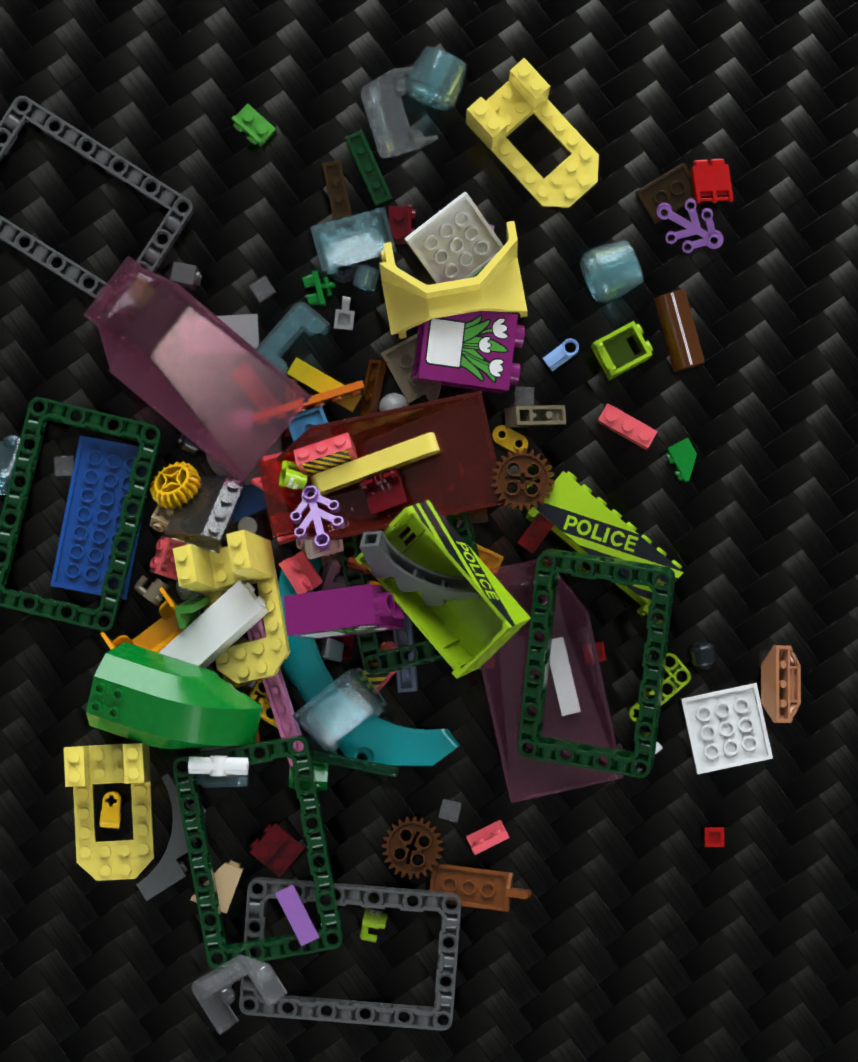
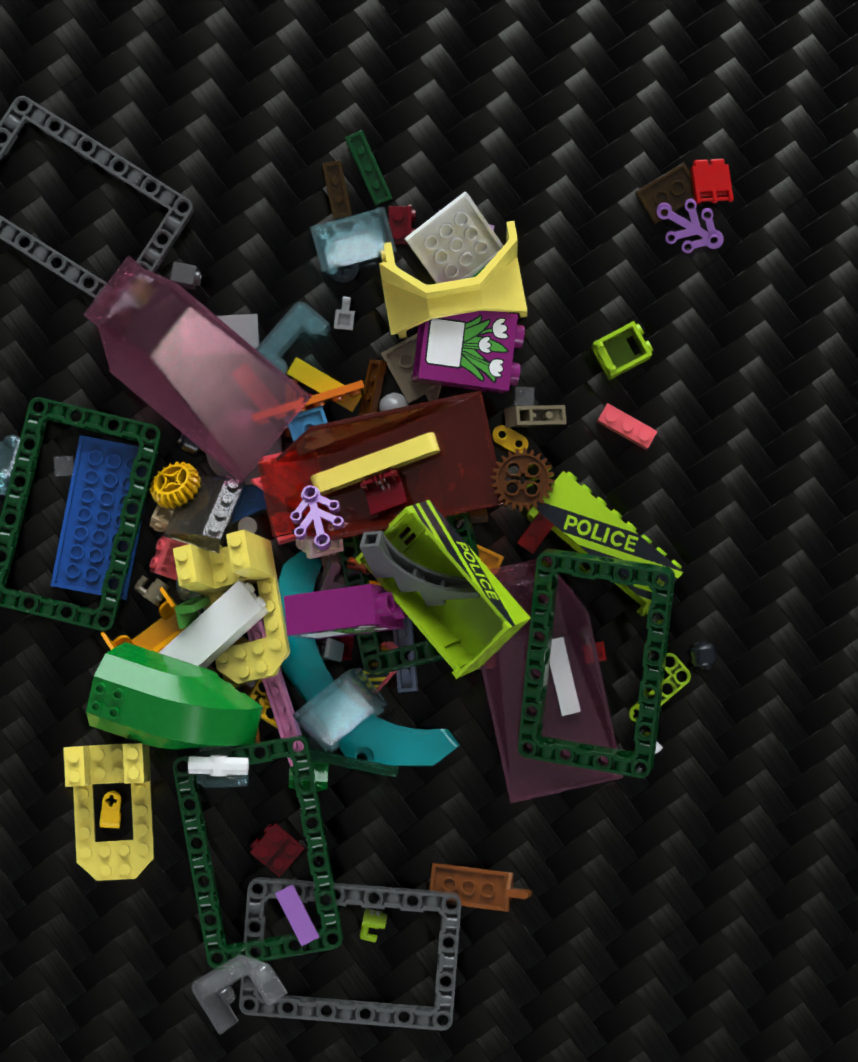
(169, 868): dark grey arch -> none
(226, 881): tan slope -> none
(253, 125): bright green bracket -> none
(262, 289): clear tile -> none
(291, 477): lime piece -> none
(301, 573): coral bracket -> none
(318, 298): green hips -> none
(325, 454): coral brick -> none
(366, 277): clear light blue piece -> none
(388, 116): clear windscreen -> none
(429, 853): reddish brown gear -> none
(436, 79): clear light blue piece -> none
(450, 810): clear tile -> none
(487, 837): coral bracket -> none
(506, 110): light yellow bracket -> none
(560, 355): light blue piece -> none
(611, 270): clear light blue piece -> none
(679, 330): reddish brown brick -> none
(683, 457): green slope -> none
(713, 836): red plate -> none
(726, 728): white plate -> none
(781, 684): nougat wedge -> none

